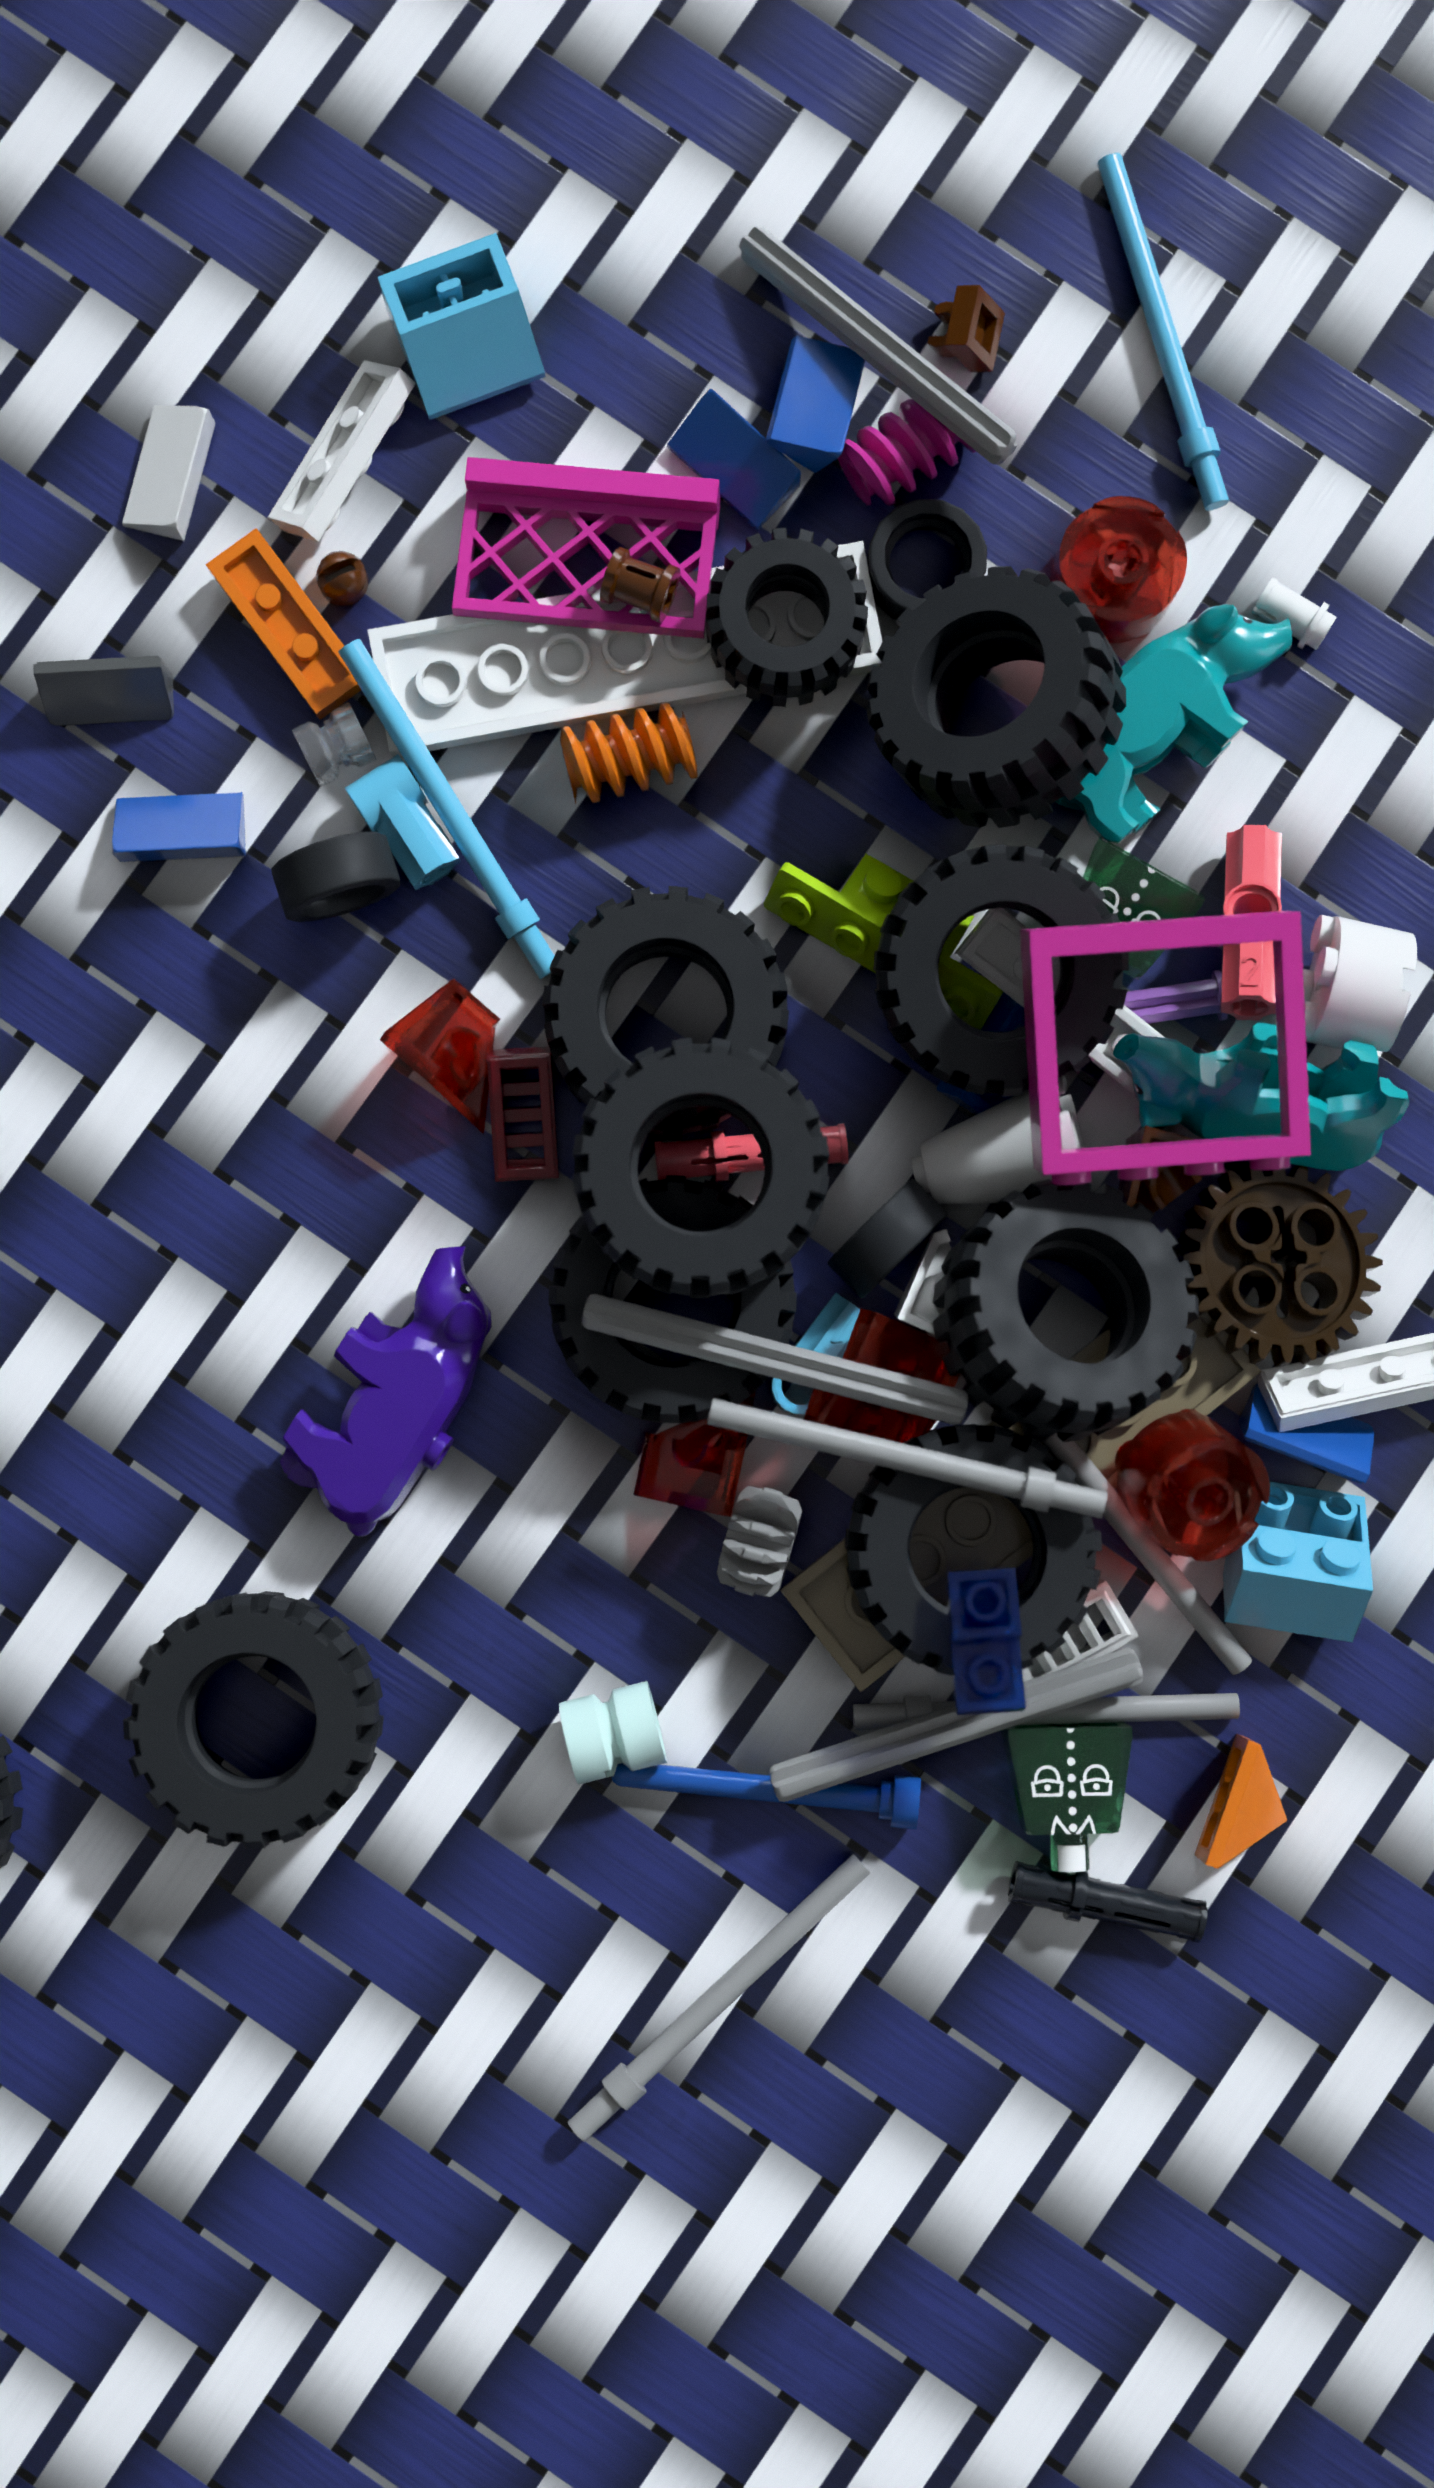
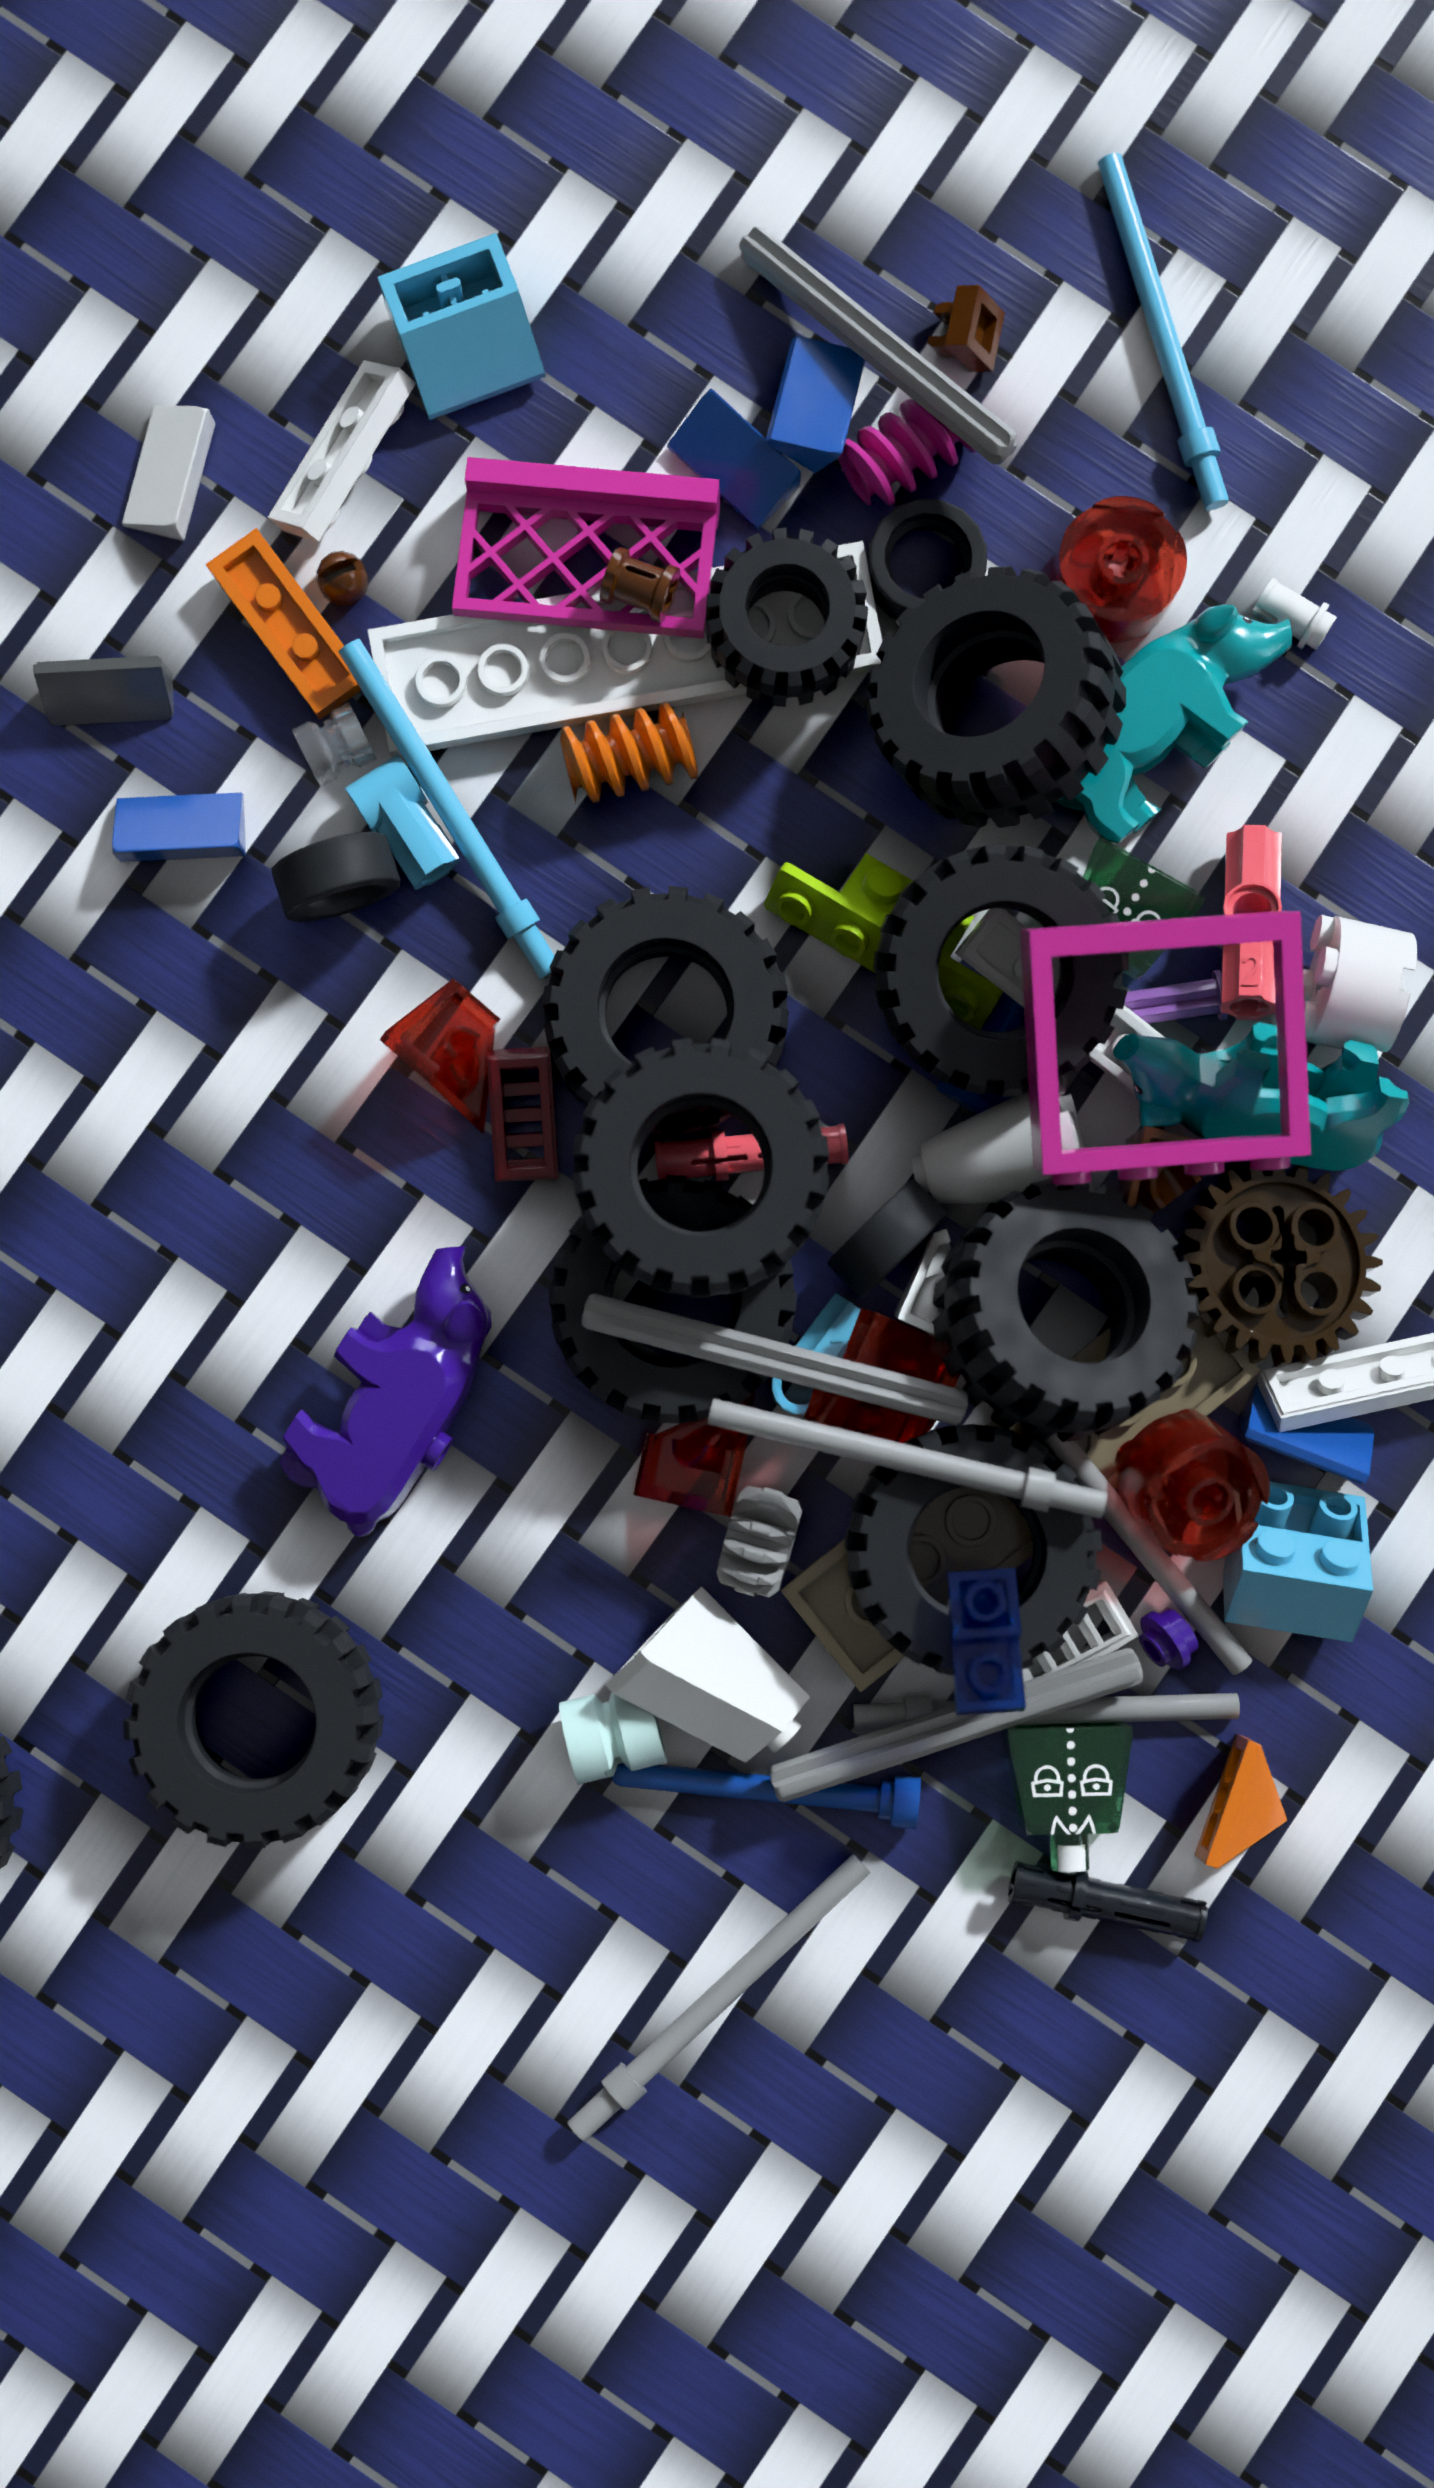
(712, 1681): none -> white slope
(1167, 1638): none -> dark purple plate

